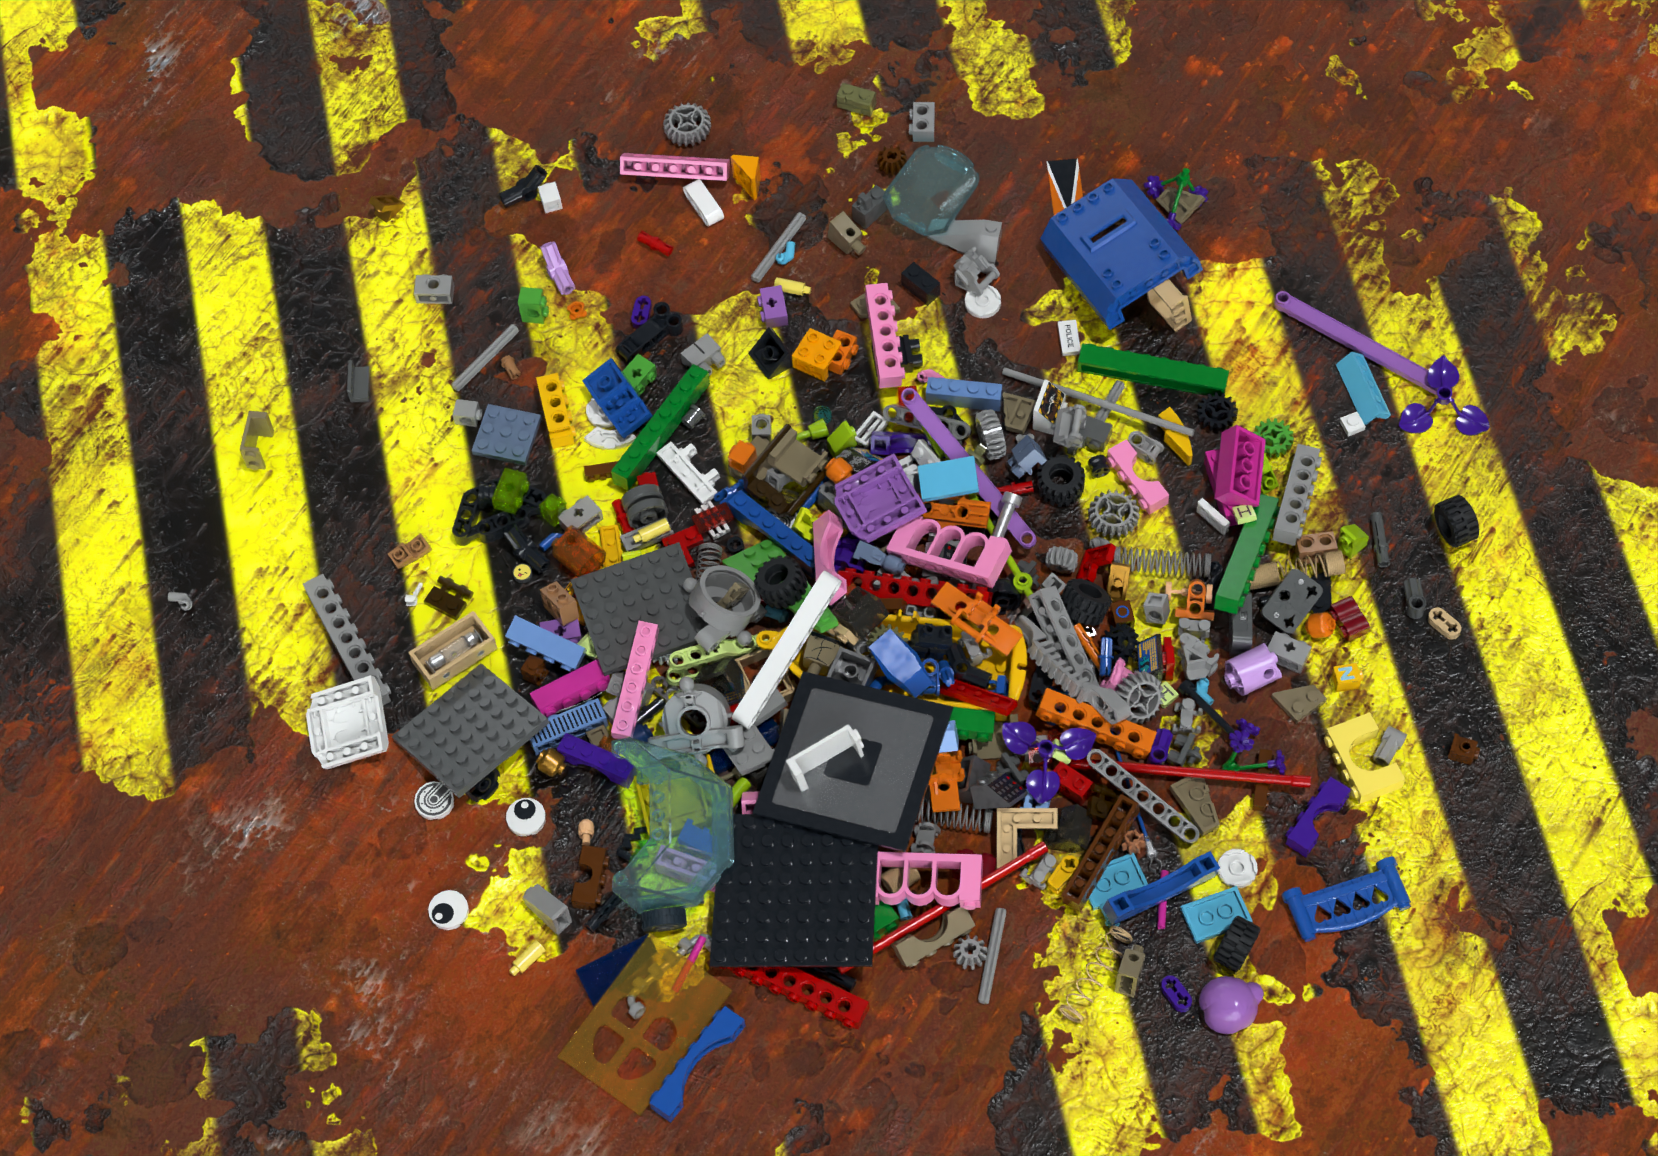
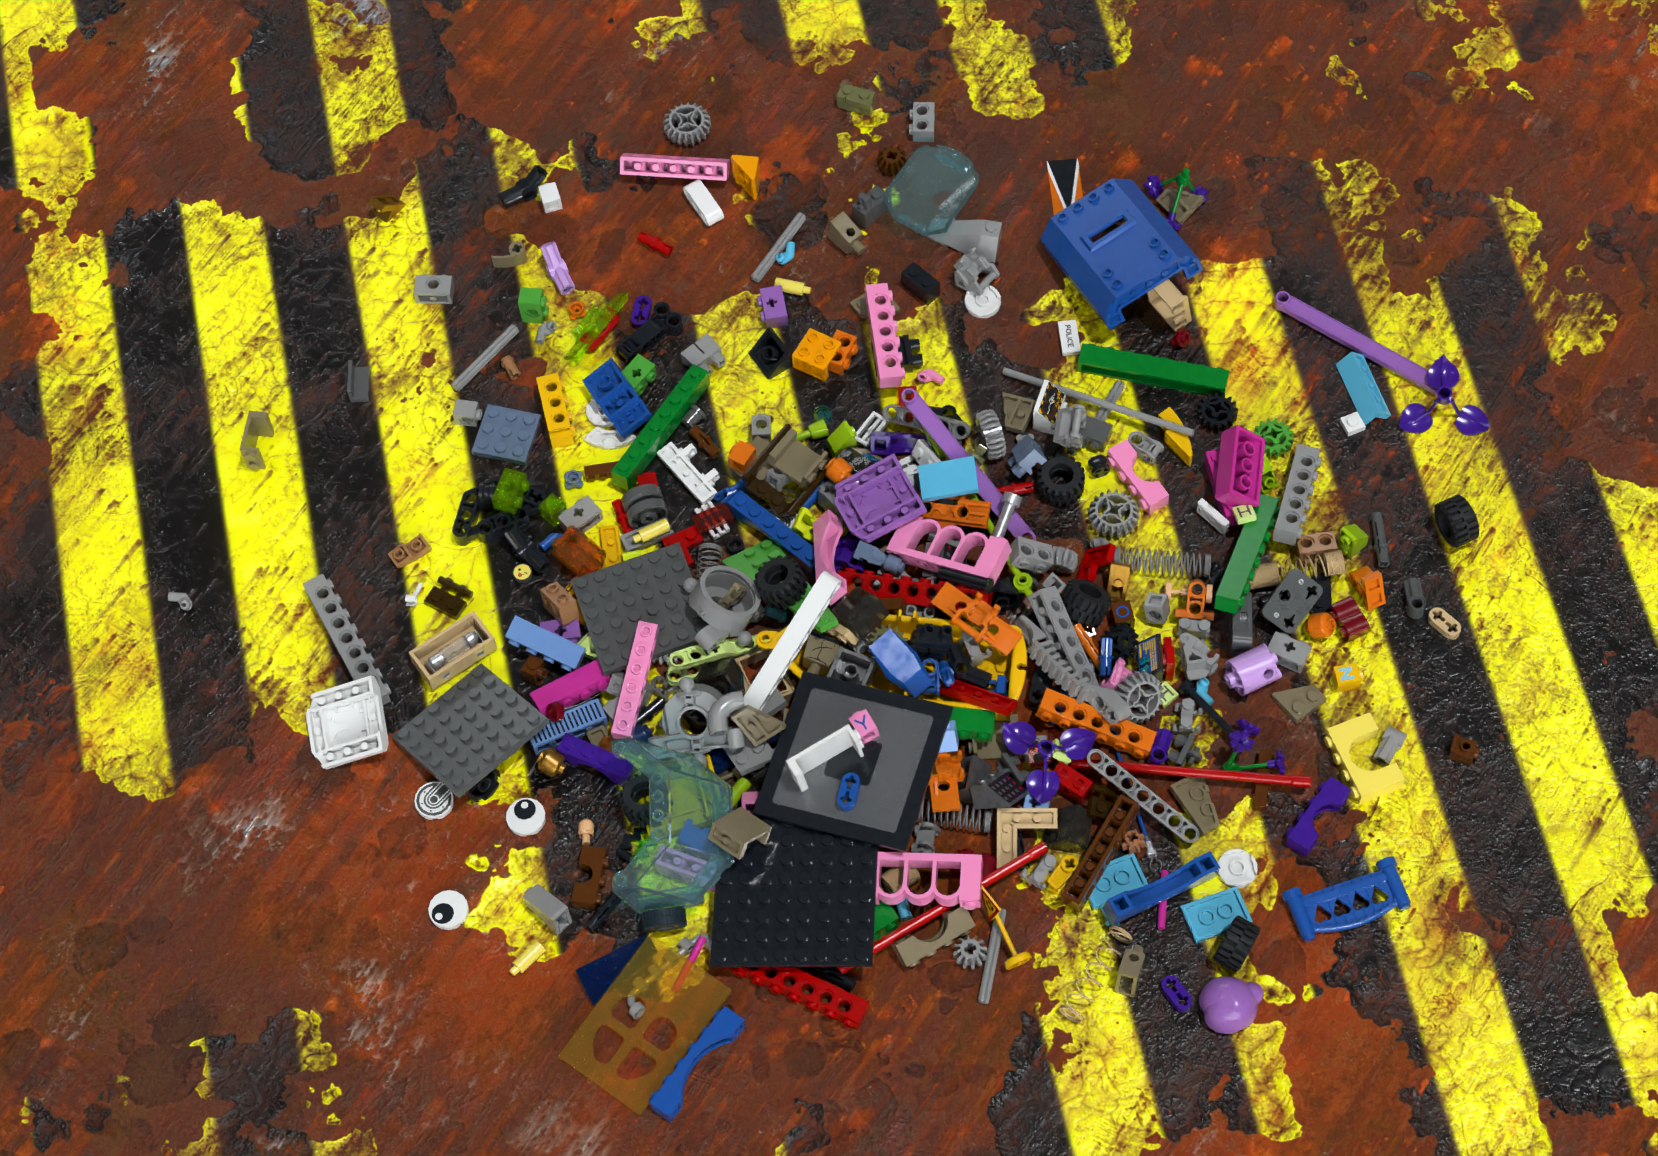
(516, 257): none -> dark tan panel
(544, 330): none -> light grey arm
(555, 711): none -> dark red tile
(573, 474): none -> sand blue plate
(592, 334): none -> clear neon green piece
(629, 797): none -> black tyre
(705, 442): none -> reddish brown pin
(721, 710): none -> light grey cylinder
(737, 830): none -> dark tan panel
(757, 724): none -> dark tan wing
(853, 792): none -> blue beam
(864, 725): none -> bright pink brick
(880, 681): blue arm -> none
(963, 394): medium blue brick -> none
(966, 579): none -> black axle
(993, 911): none -> yellow piece
(1031, 555): none -> light grey brick
(1180, 338): none -> dark red plate
(1369, 586): none -> orange tile

